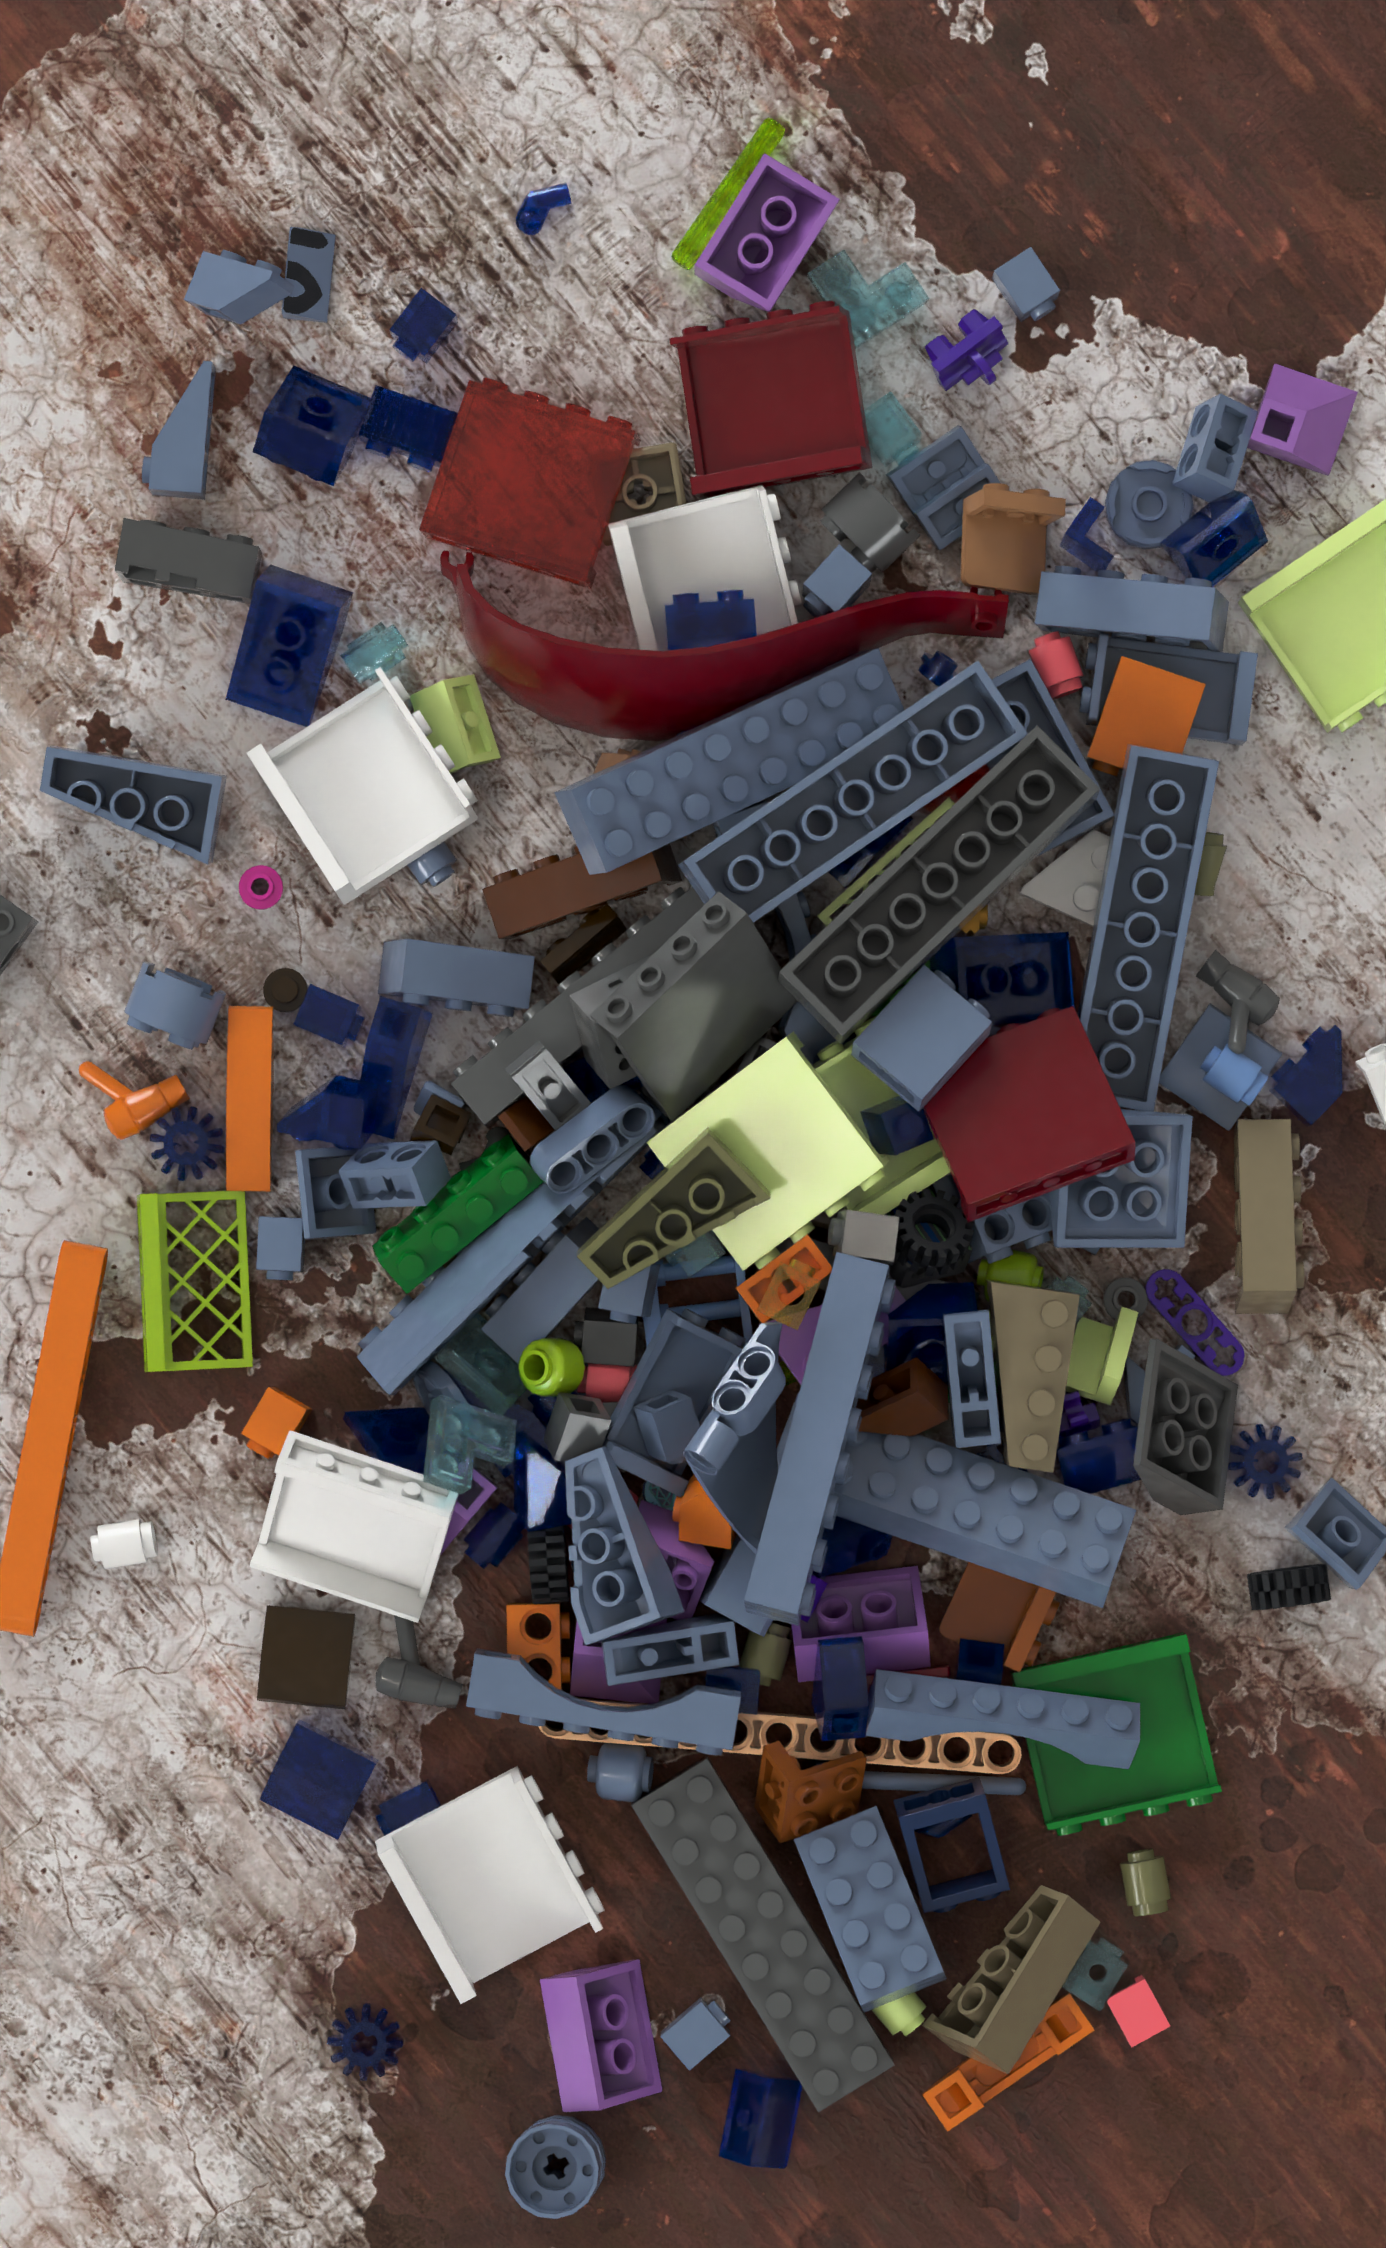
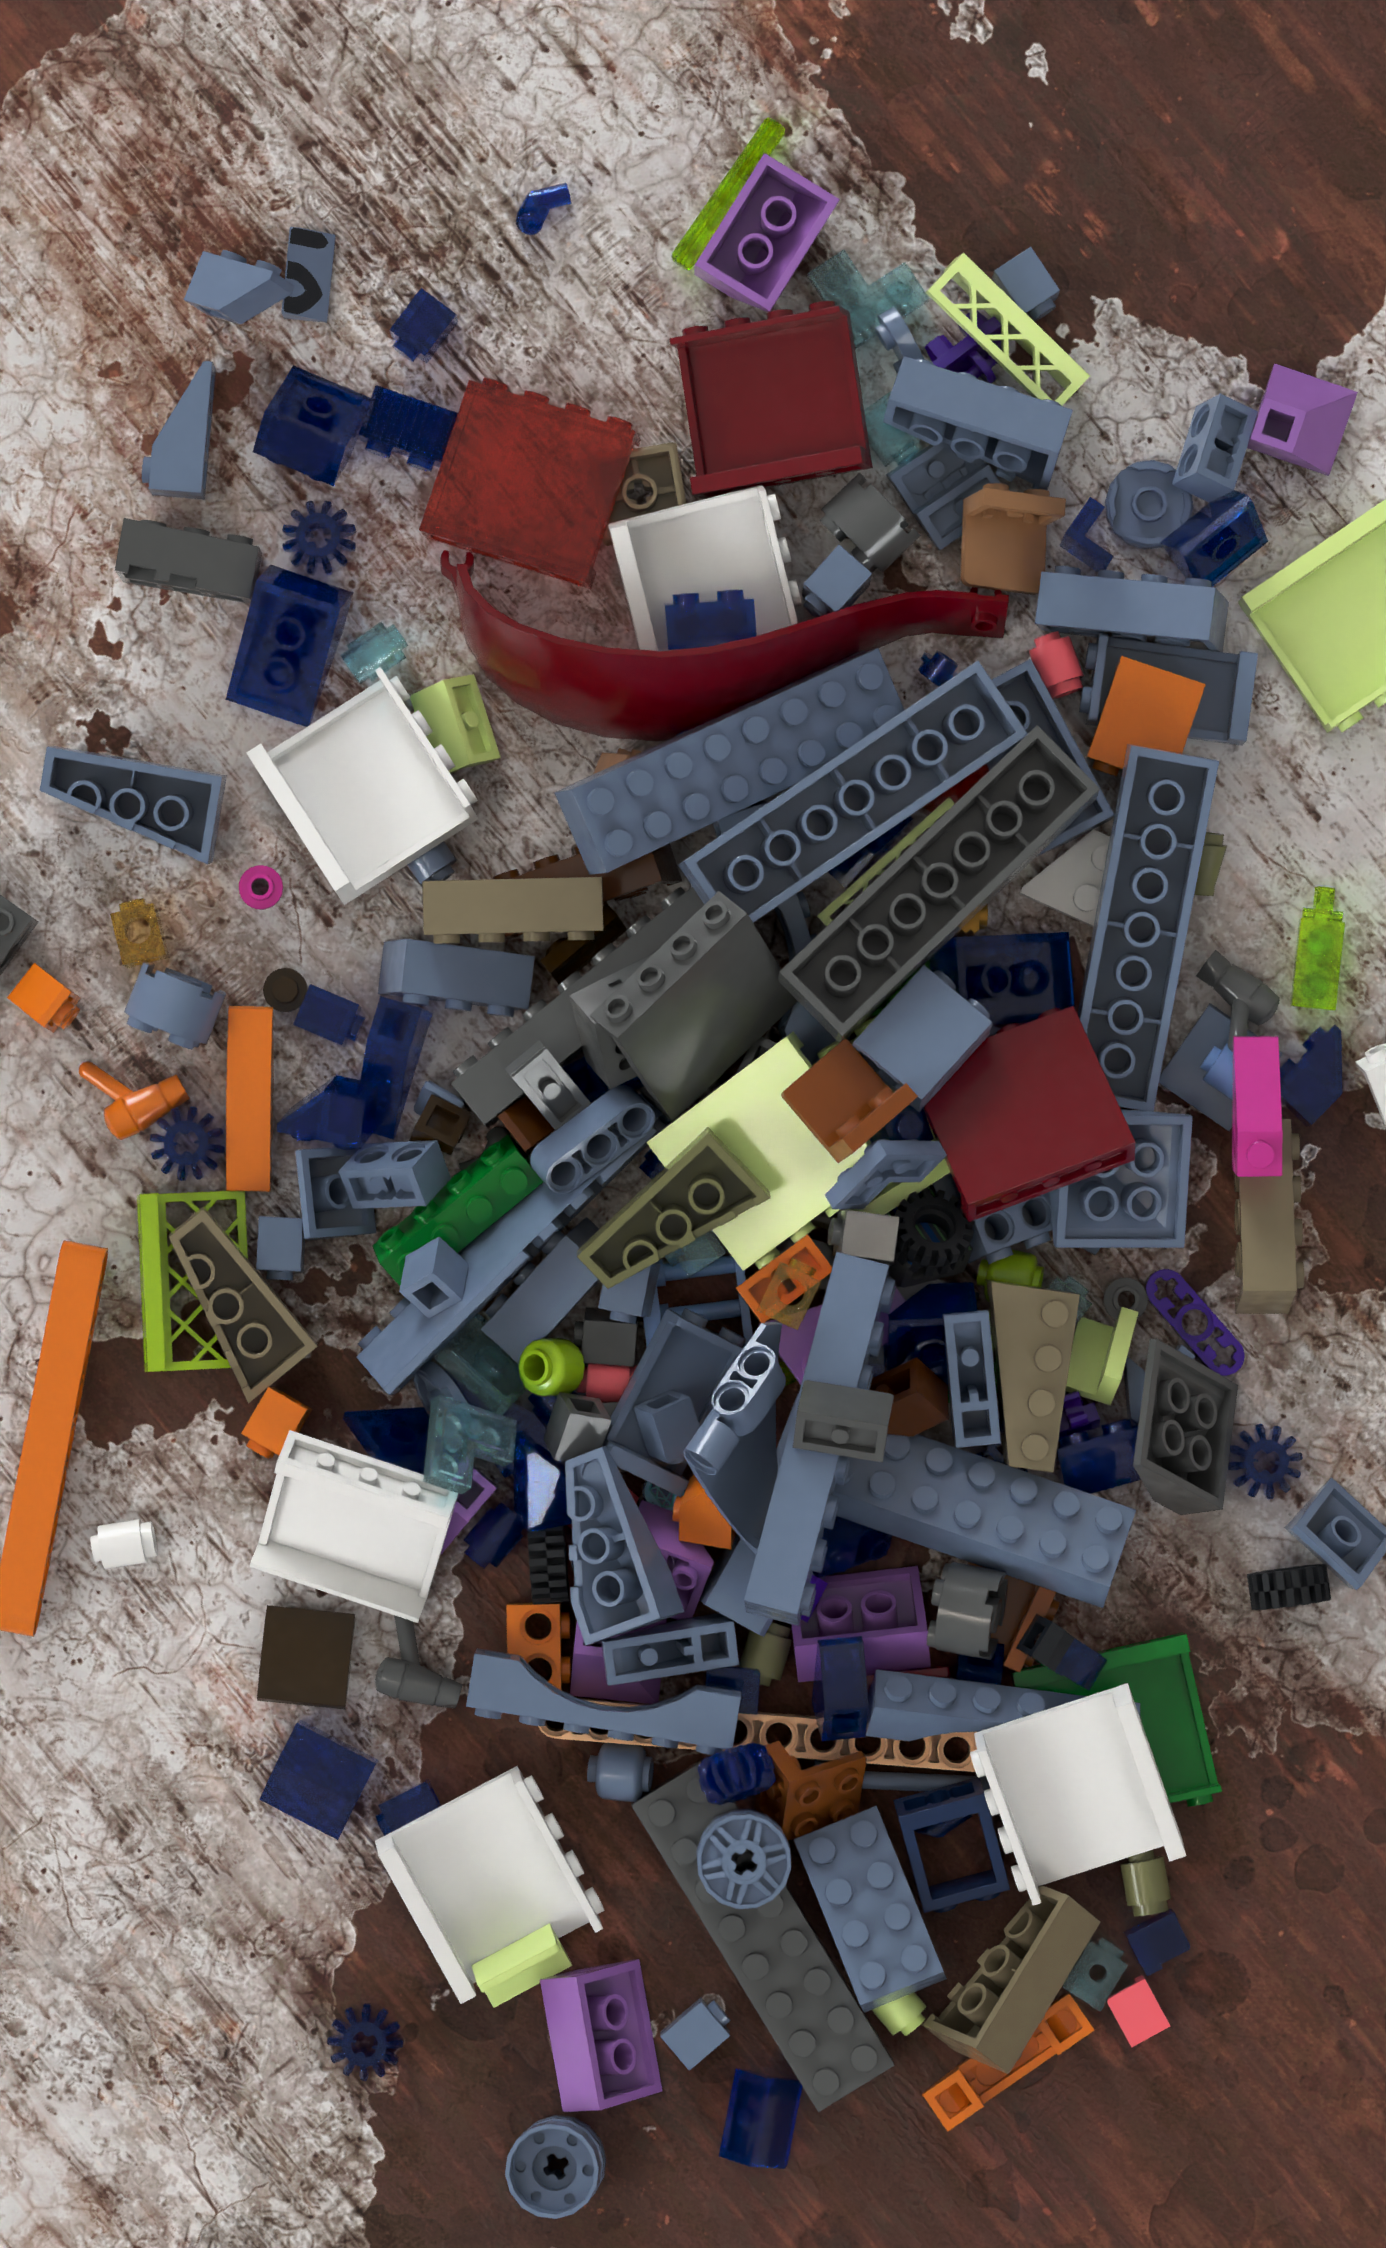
(45, 999): none -> orange slope
(136, 953): none -> clear yellow brick
(246, 1314): none -> dark tan wedge
(309, 550): none -> clear blue gear
(433, 1277): none -> sand blue brick
(512, 906): none -> dark tan wedge
(521, 1965): none -> yellowish green panel
(735, 1833): none -> sand blue wheel
(736, 1773): none -> clear blue gear
(842, 1420): none -> dark grey panel
(844, 1100): none -> dark orange bracket
(884, 1163): none -> sand blue plate
(896, 335): none -> sand blue plate
(969, 1610): none -> dark grey brick
(979, 420): none -> sand blue wedge
(1014, 326): none -> yellowish green fence
(1061, 1652): none -> leg
(1075, 1789): none -> white panel
(1157, 1941): none -> clear blue panel
(1256, 1107): none -> dark pink slope
(1318, 953): none -> clear neon green hinge

